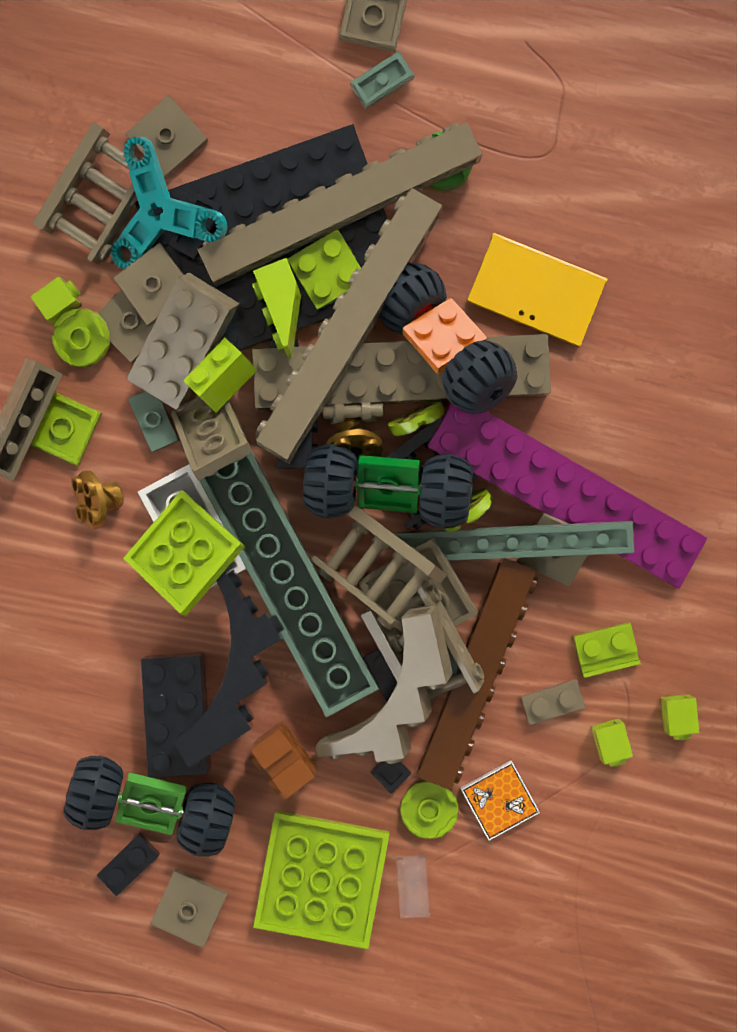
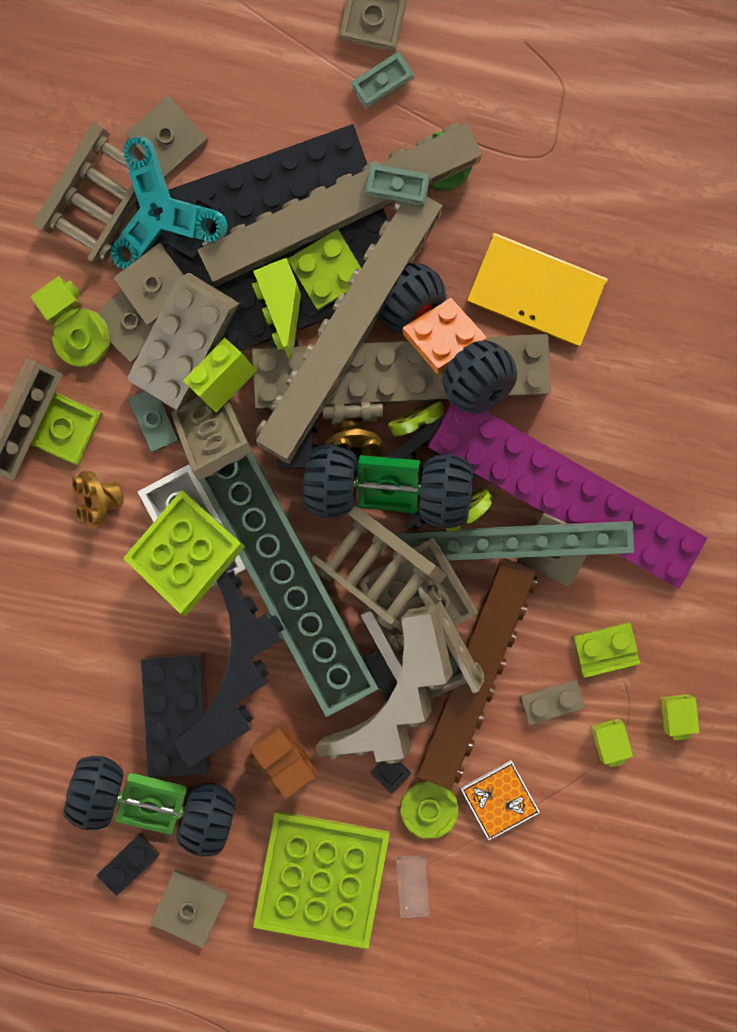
(397, 184): none -> sand green plate

